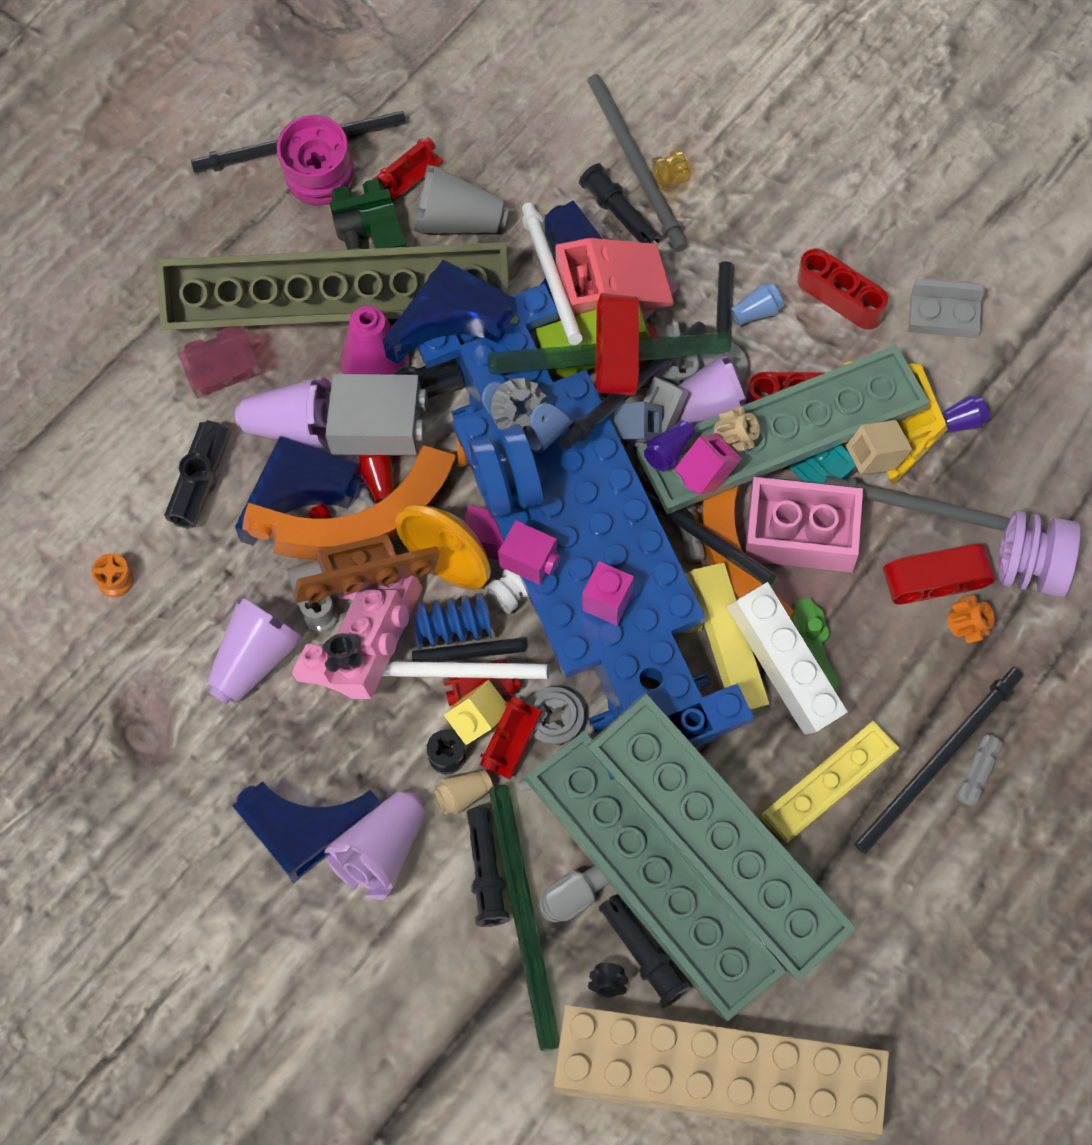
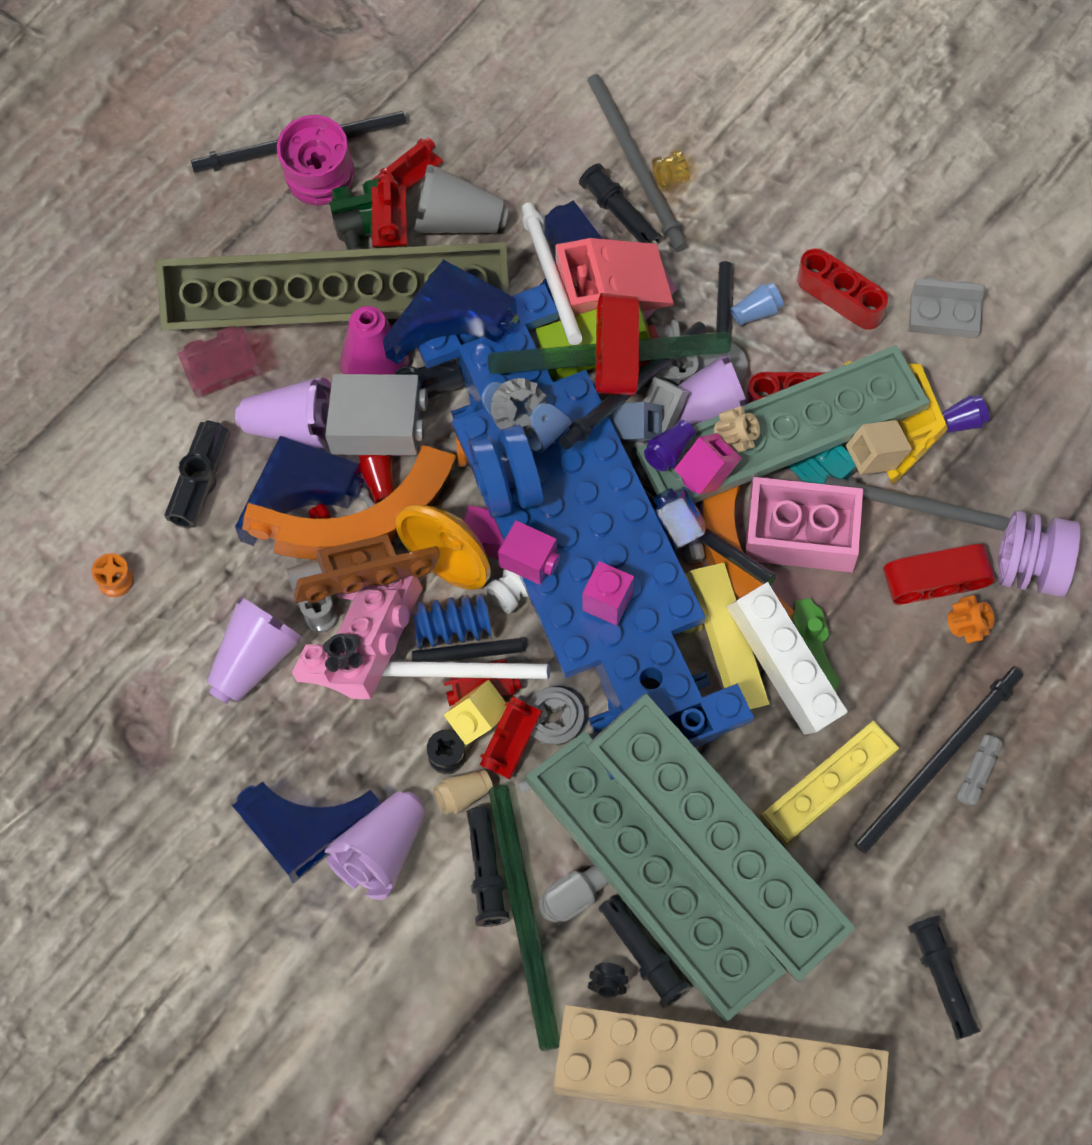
(389, 213): none -> red hinge
(679, 517): none -> clear blue brick
(938, 958): none -> black pin

